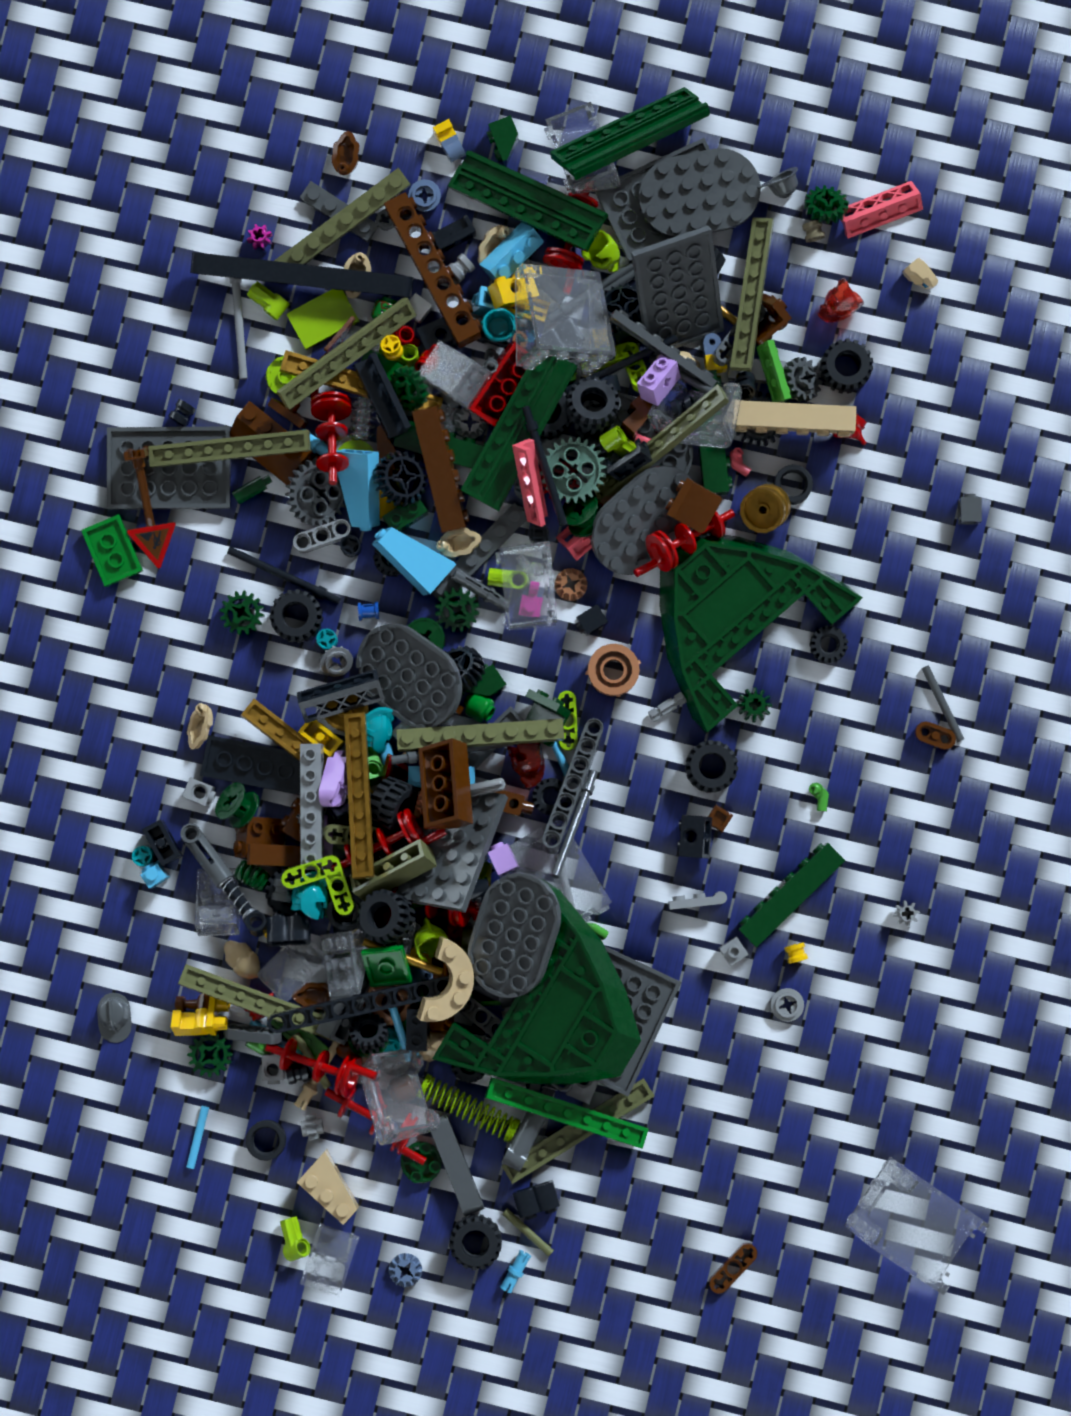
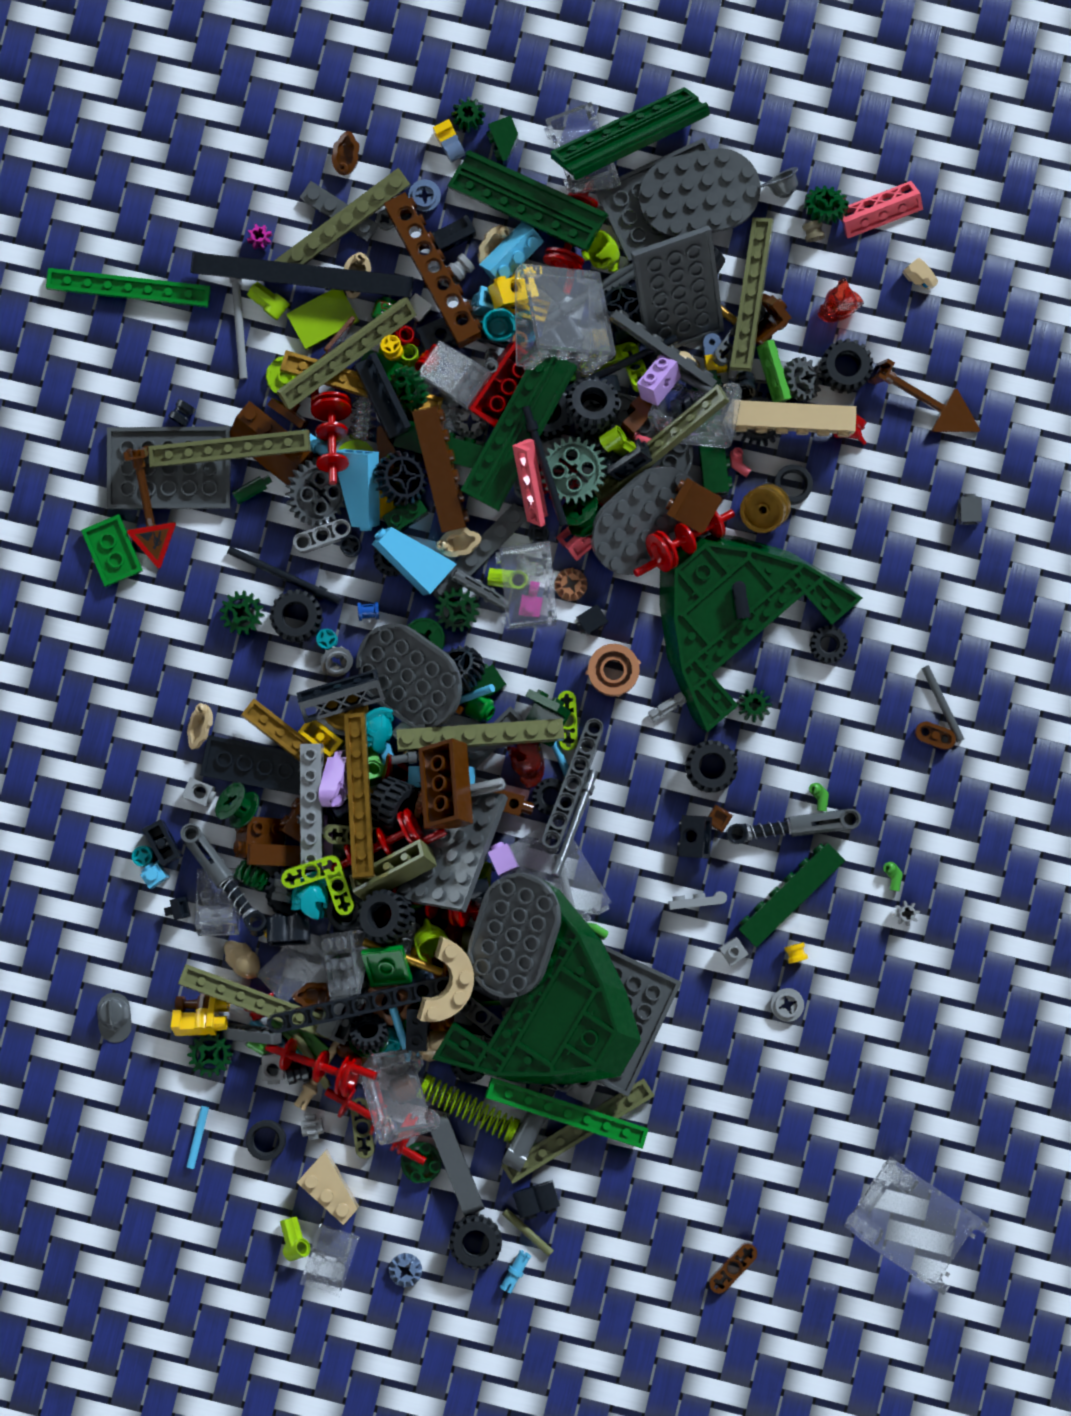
(128, 287): none -> green plate
(179, 908): none -> black tile
(369, 1142): none -> olive beam
(465, 107): none -> dark green gear
(477, 693): none -> medium azure bar
(740, 601): none -> black bar
(796, 826): none -> piece
(895, 875): none -> bright green arm
(953, 415): none -> reddish brown piece

